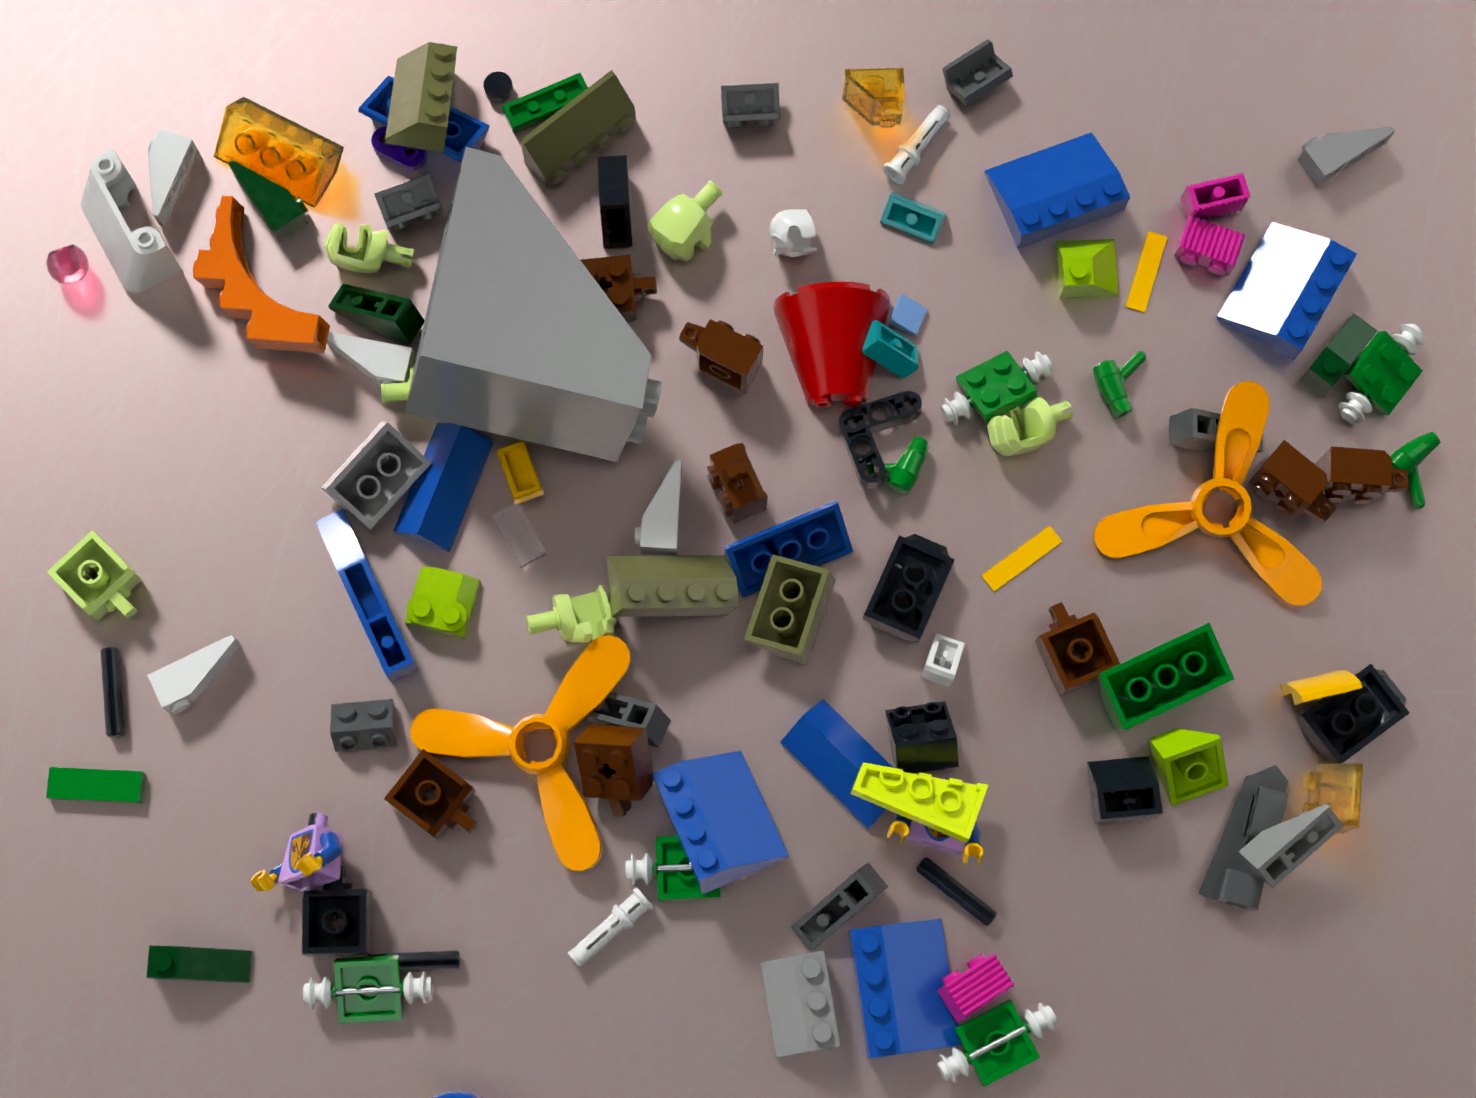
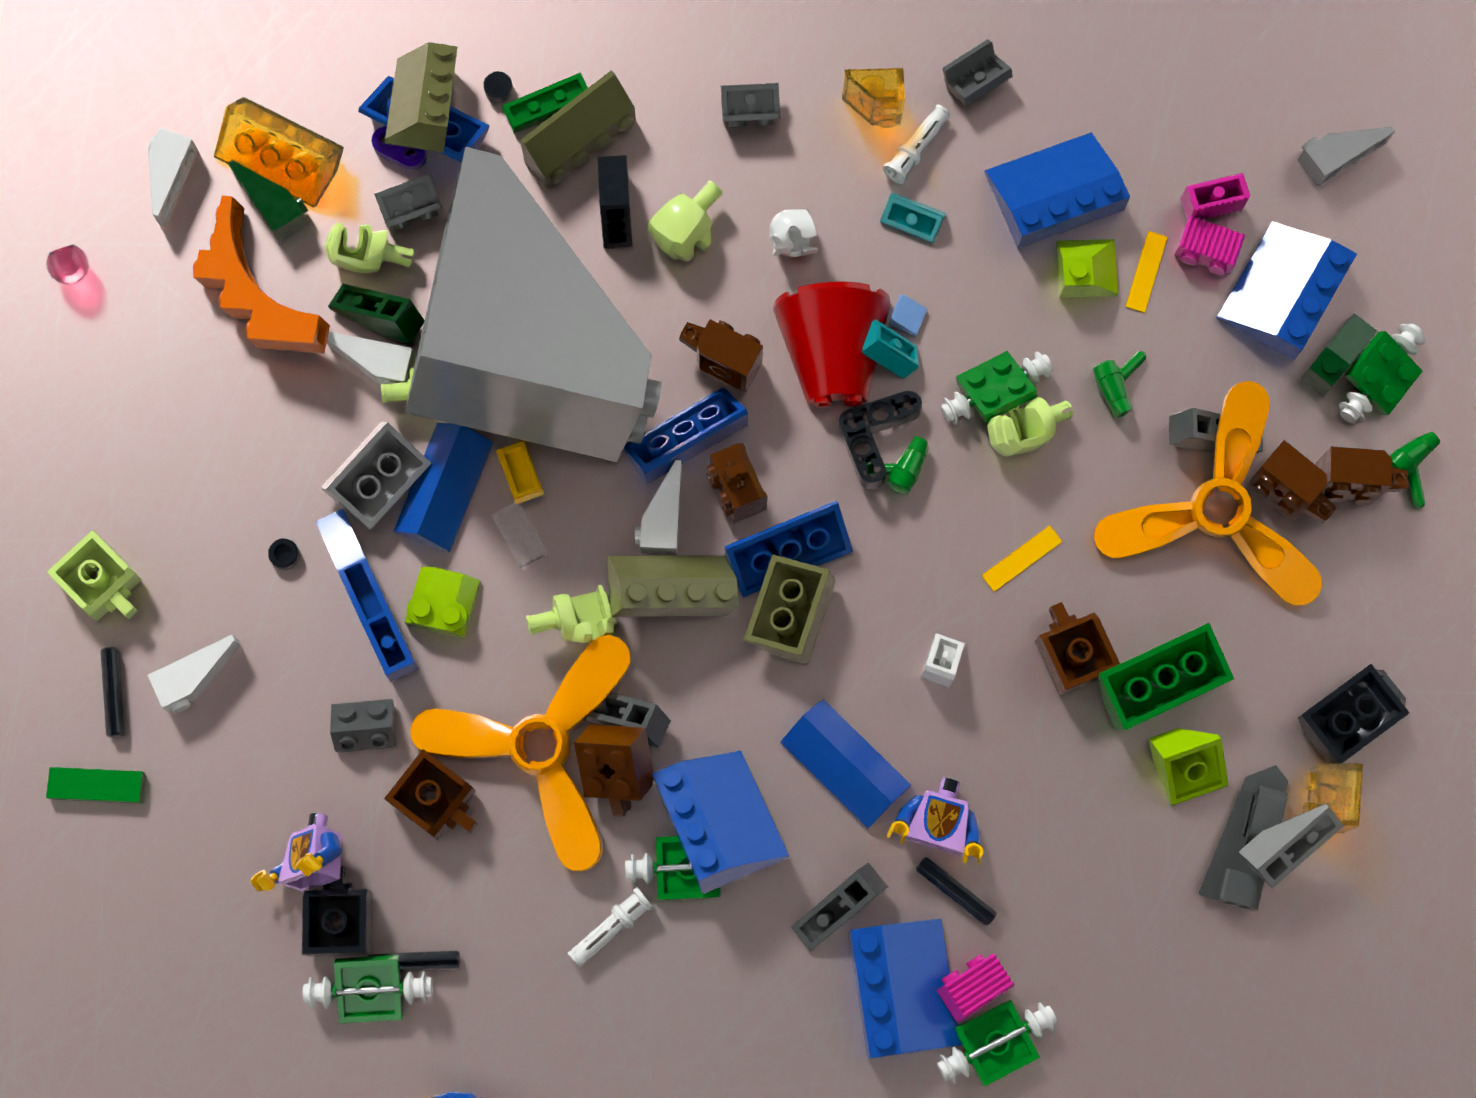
(136, 256): white windscreen -> none
(198, 964): dark green slope -> none
(284, 554): none -> black tile
(621, 284): reddish brown hinge -> none
(687, 434): none -> blue slope
(800, 1004): light grey slope -> none
(909, 587): black slope -> none
(922, 737): black slope -> none
(931, 801): neon yellow wing -> none
(1124, 790): black slope -> none
(1321, 686): yellow slope -> none

